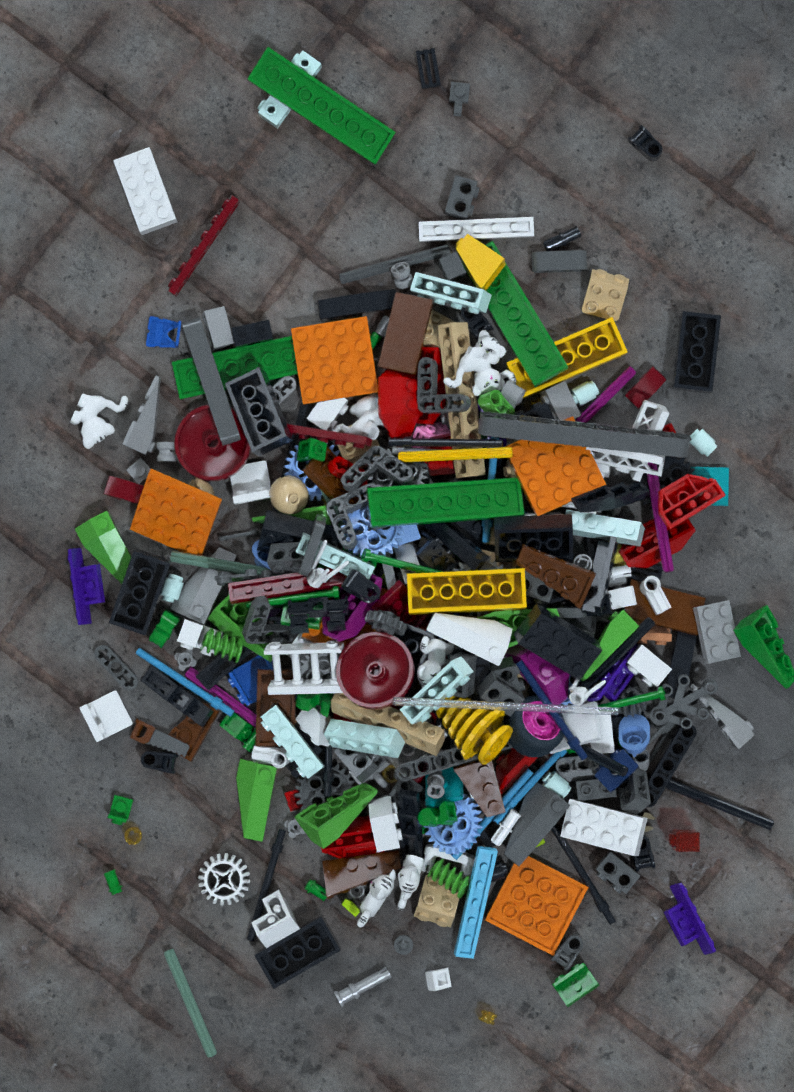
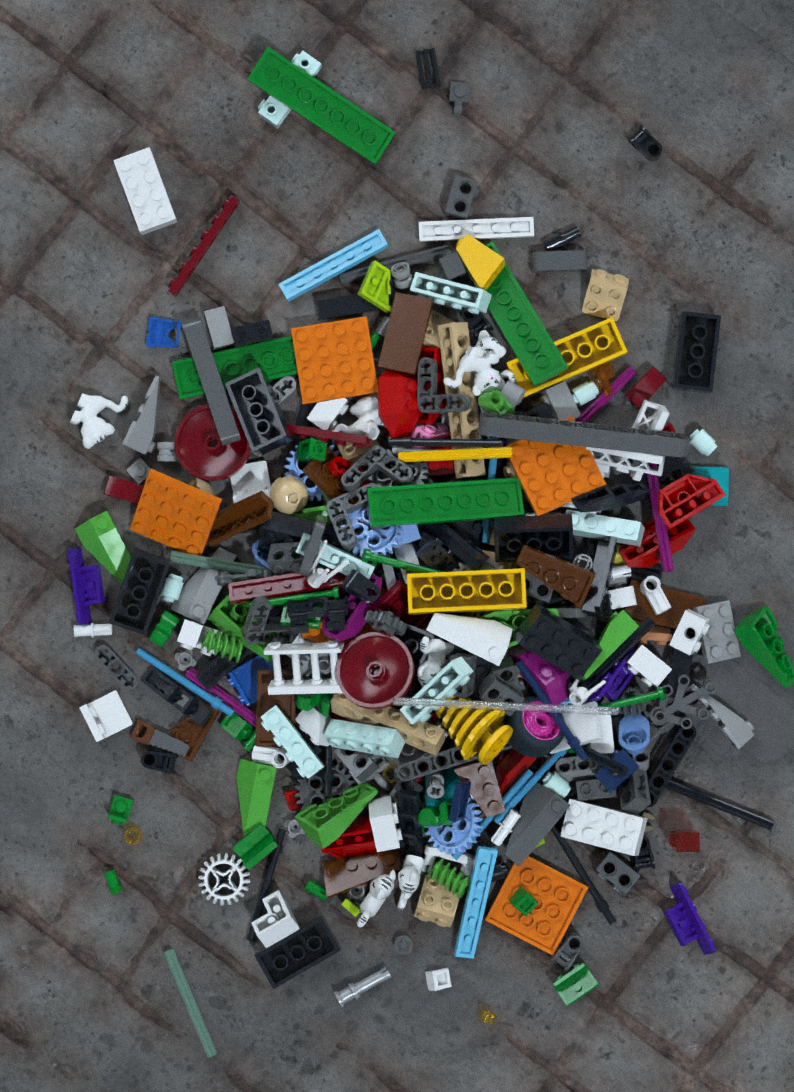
(93, 630): none -> white axle
(238, 514): none -> reddish brown fence
(255, 846): none -> green panel
(333, 265): none -> medium azure plate
(376, 286): none -> lime wing
(460, 800): none -> dark blue tile
(523, 901): none -> green slope
(603, 374): none -> clear orange bracket
(681, 640): none -> white brick

